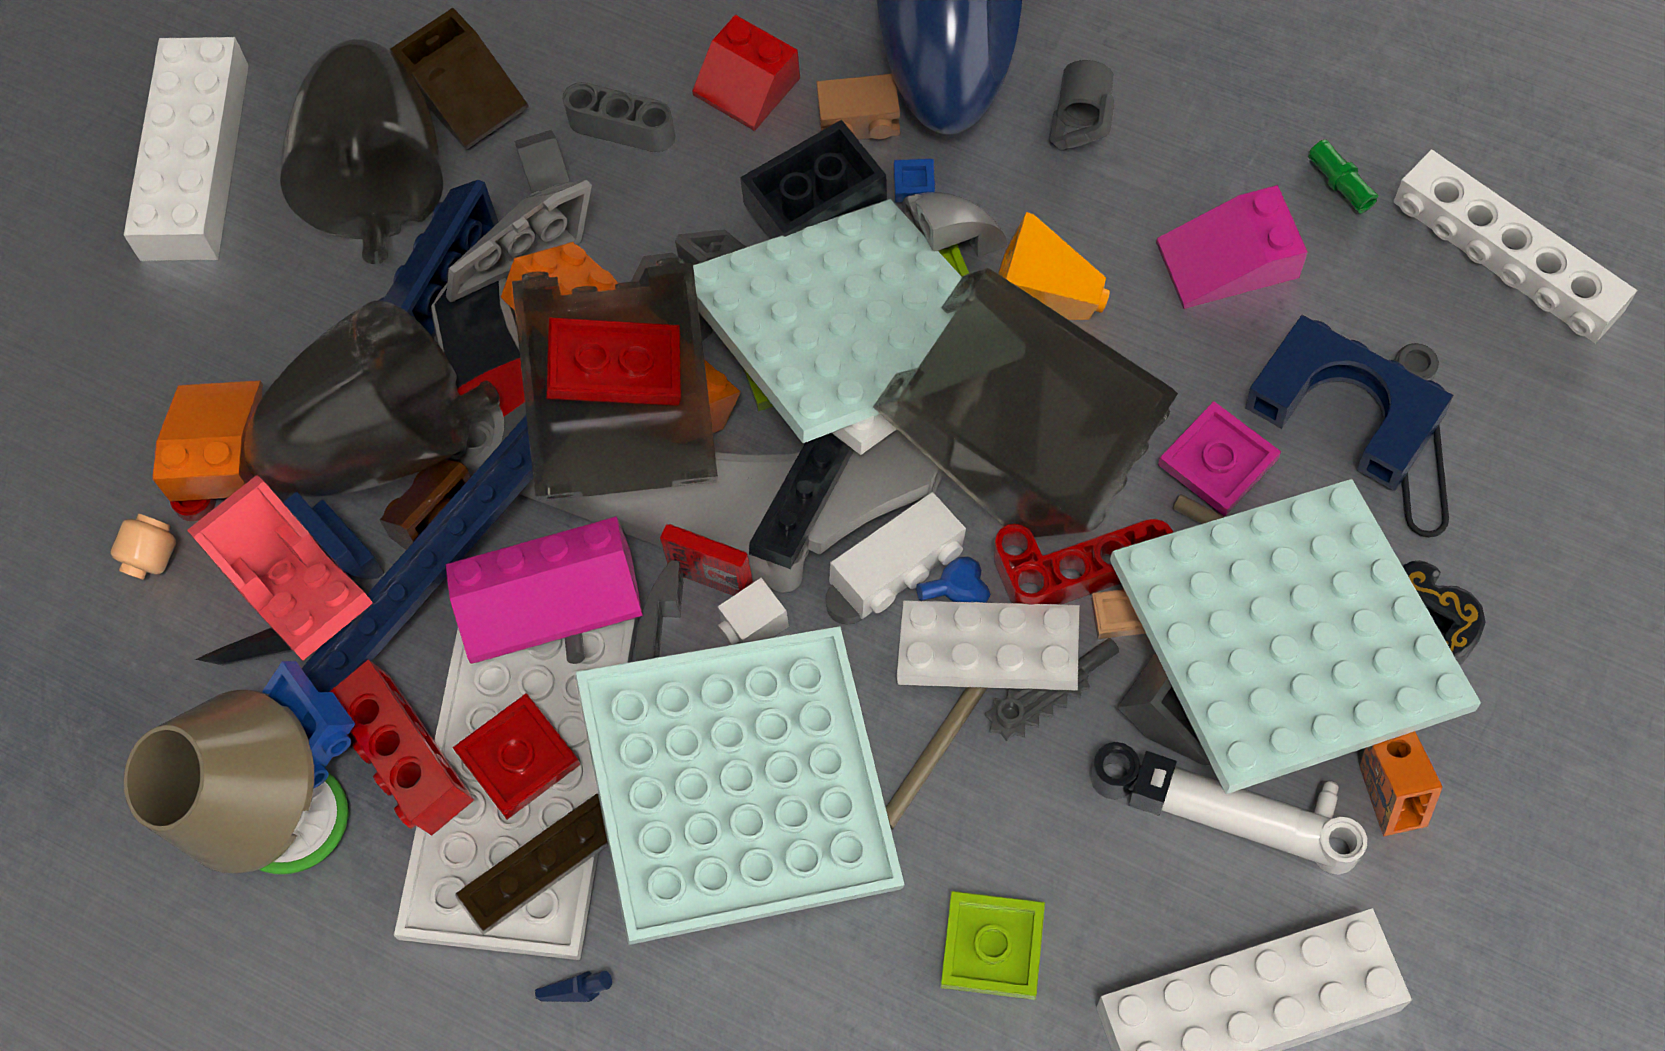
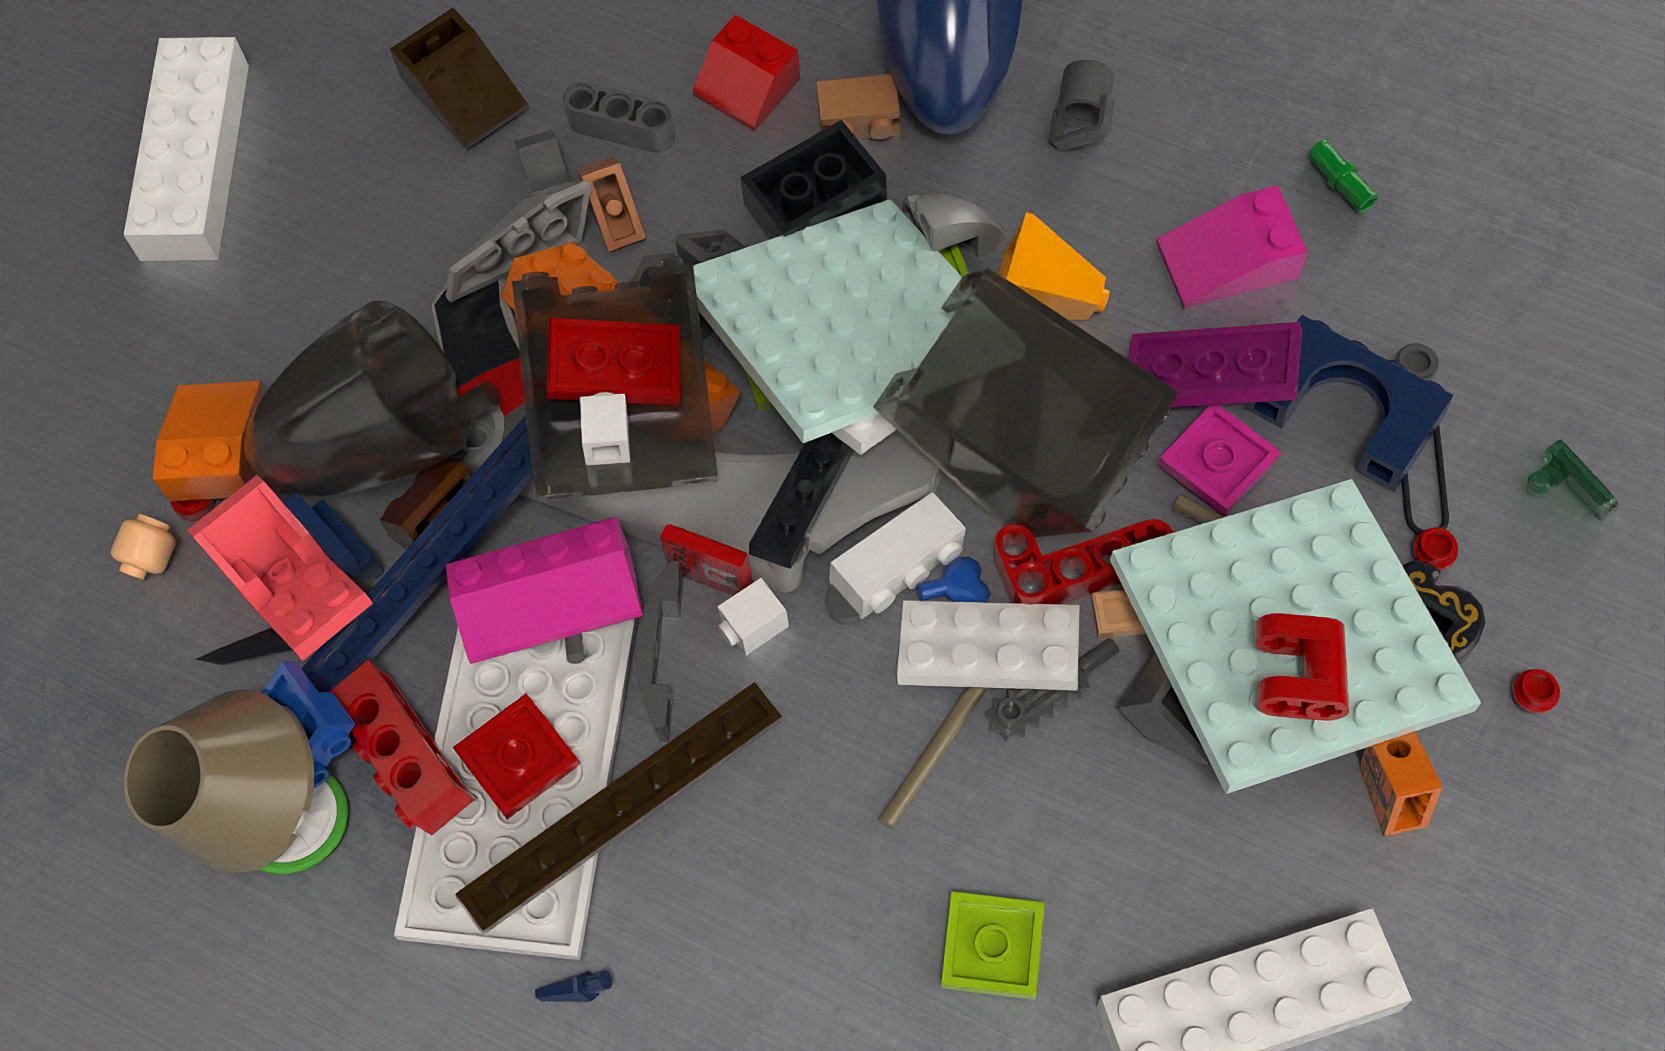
(360, 147): clear smoke windscreen -> none
(454, 229): dark blue slope -> none
(605, 429): none -> white brick
(612, 203): none -> nougat slope
(736, 784): light aqua plate -> none
(913, 177): blue plate -> none
(1163, 787): white piece -> none
(1223, 362): none -> magenta plate
(1324, 688): none -> red connector
(1436, 547): none -> red plate
(1531, 243): white brick -> none
(1536, 691): none -> red plate
(1567, 467): none -> clear green piece

